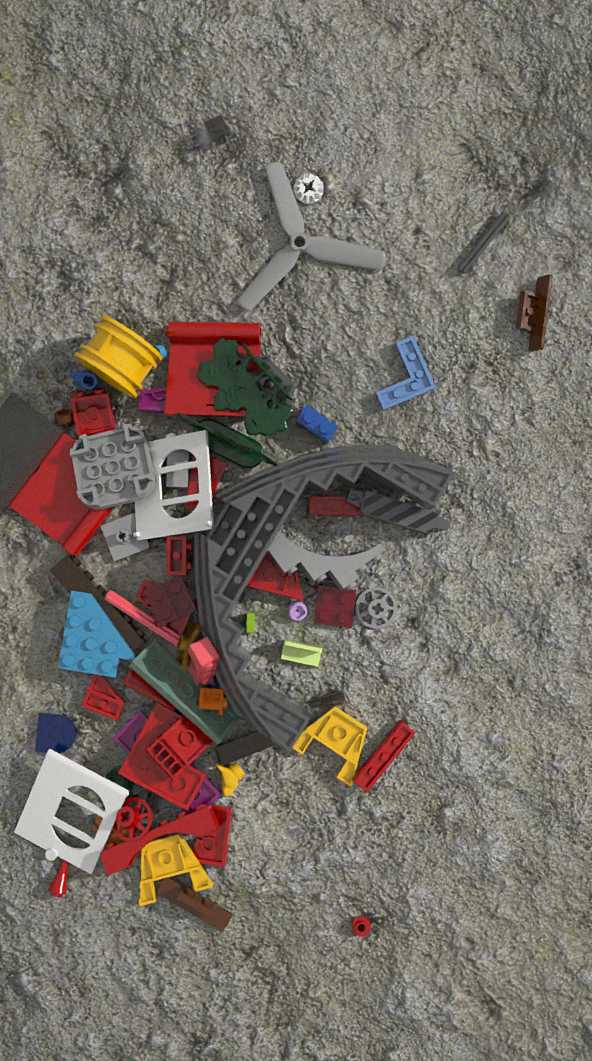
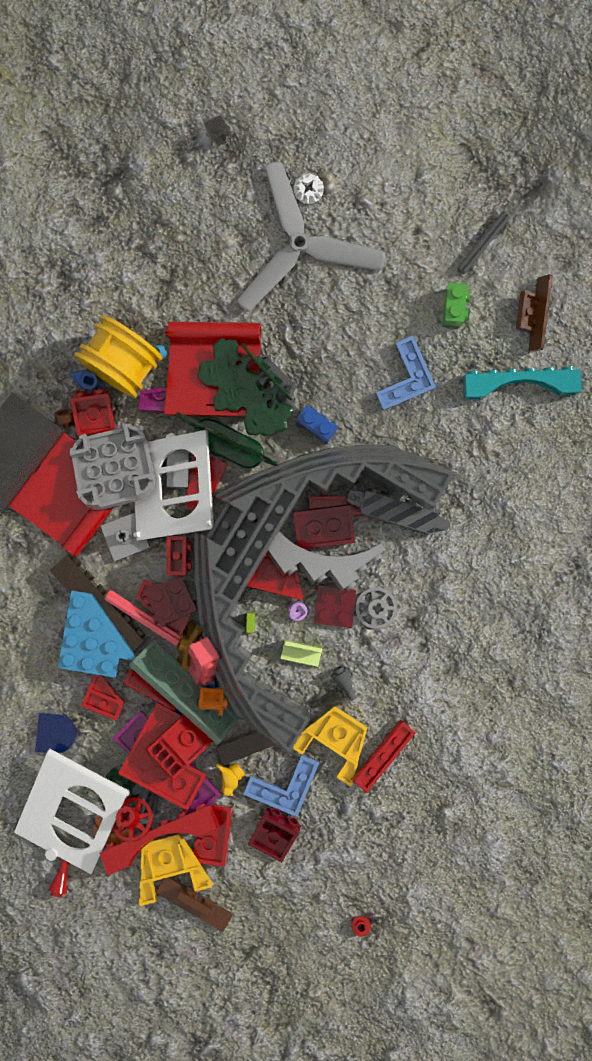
(275, 834): none -> dark red plate
(282, 799): none -> medium blue plate
(324, 526): none -> dark red plate
(342, 678): none -> dark grey cone
(454, 305): none -> bright green brick
(560, 382): none -> teal arch

